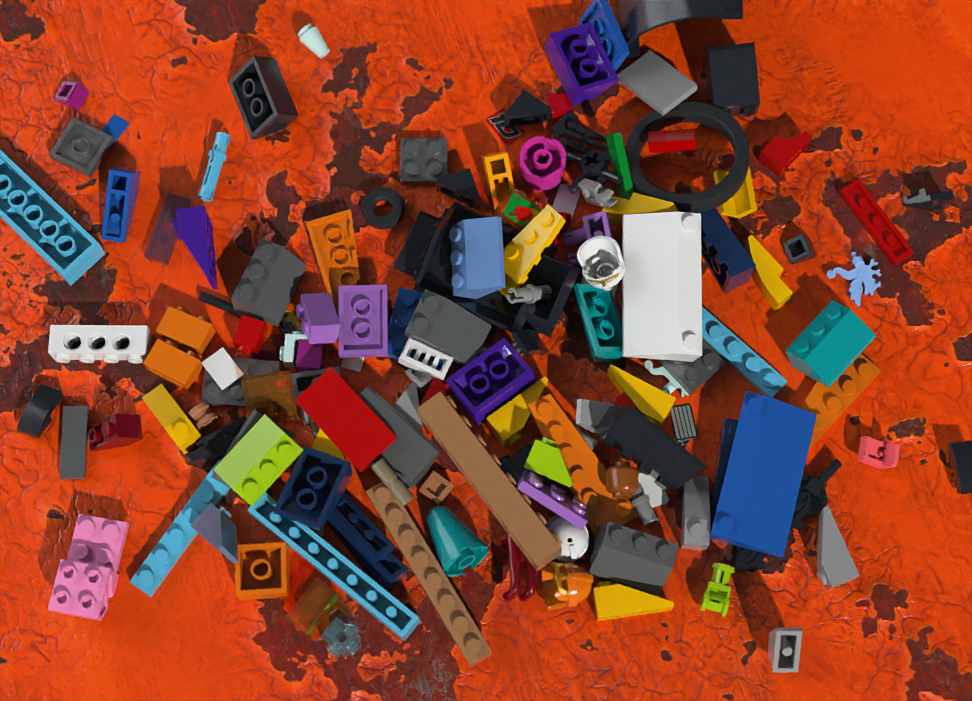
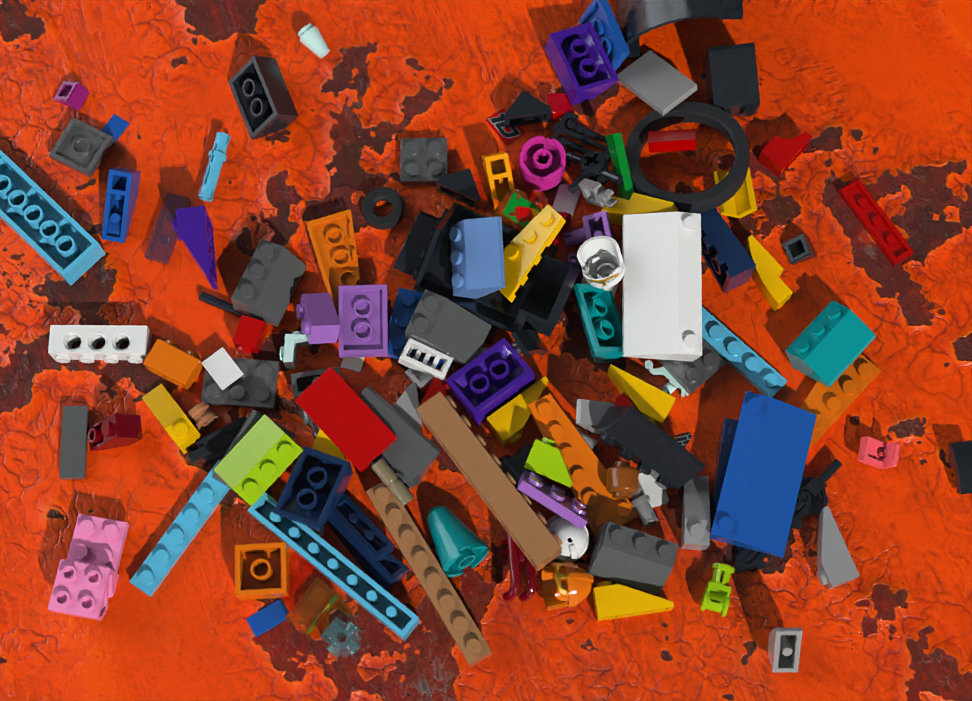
(38, 410): black slope -> none
(186, 330): orange brick -> none
(218, 530): sand blue slope -> none
(268, 617): none -> blue sticker
(271, 396): clear orange slope -> none
(289, 323): sticker -> none
(310, 356): magenta brick -> none
(436, 488): nougat plate -> none
(529, 294): light grey pin -> none
(683, 422): light grey sticker -> none
(861, 274): light blue piece -> none
(932, 201): black slope -> none

